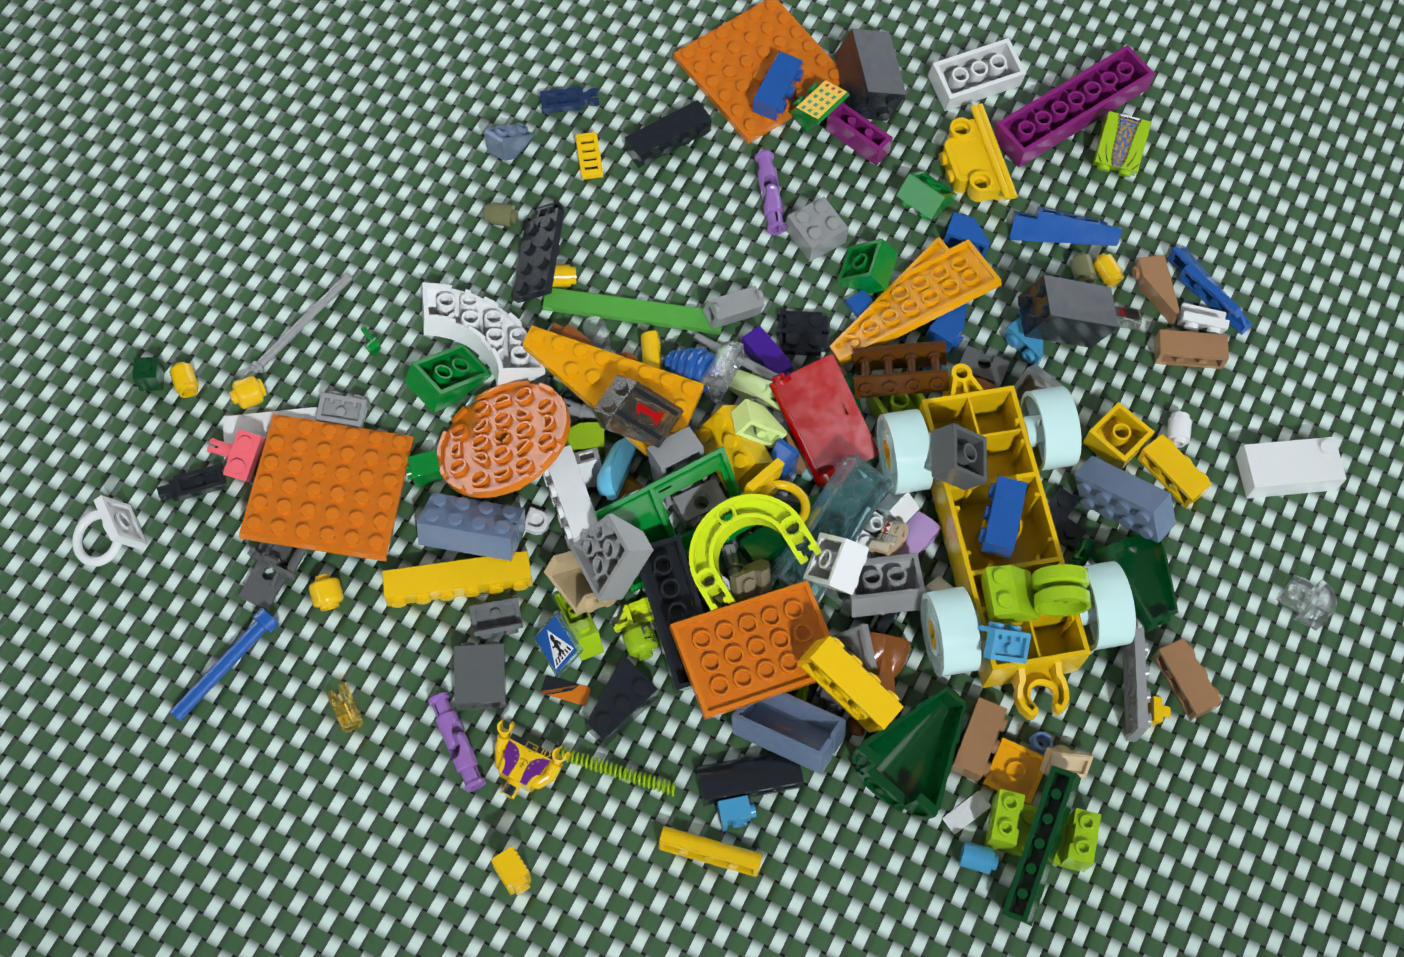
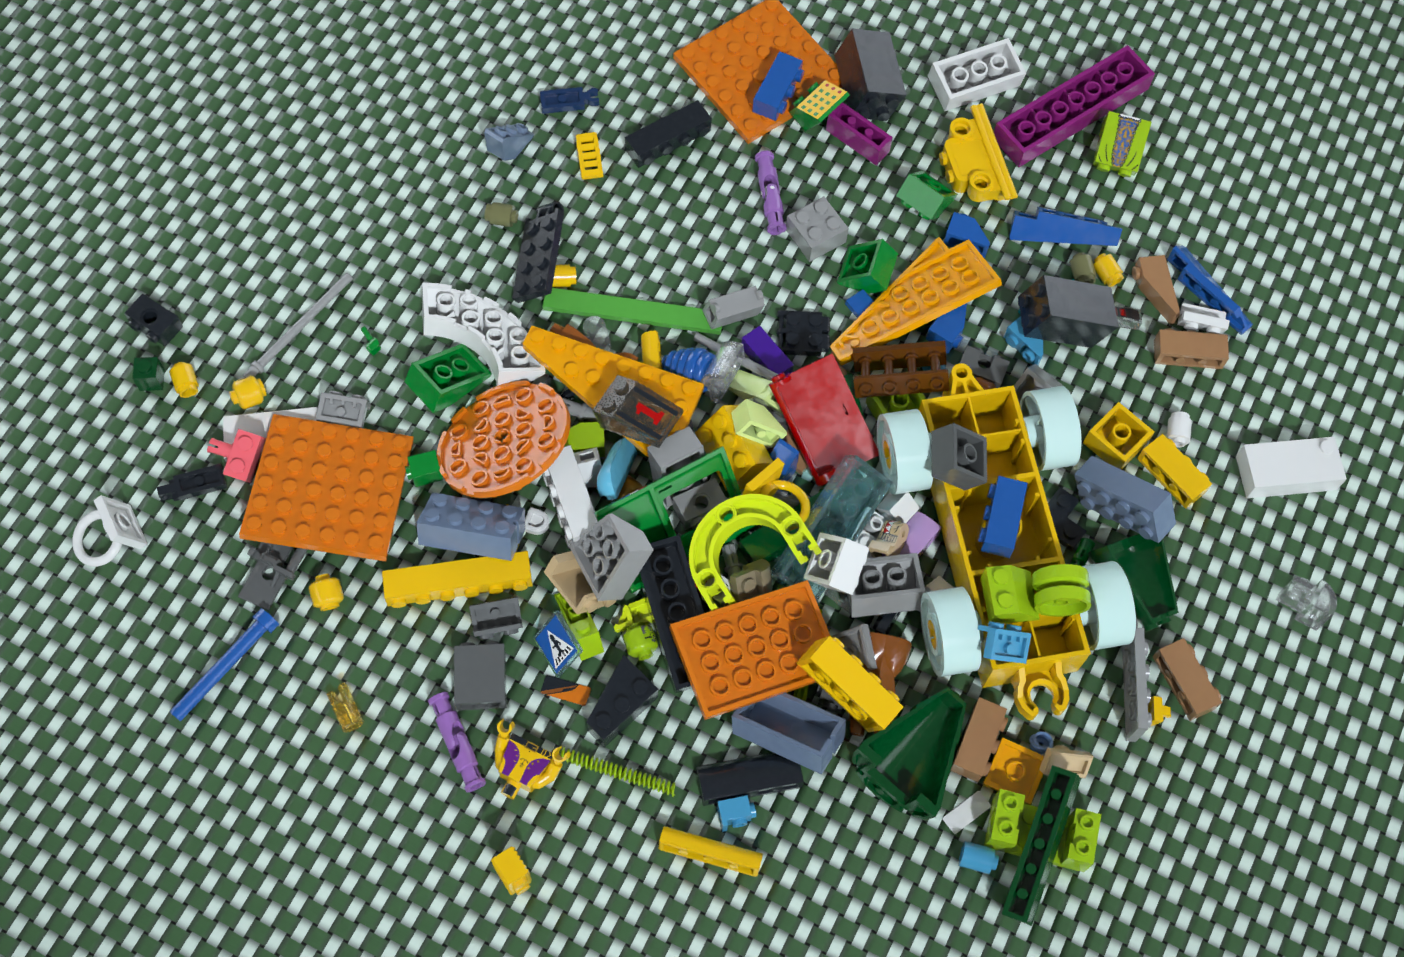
(146, 310): none -> black brick

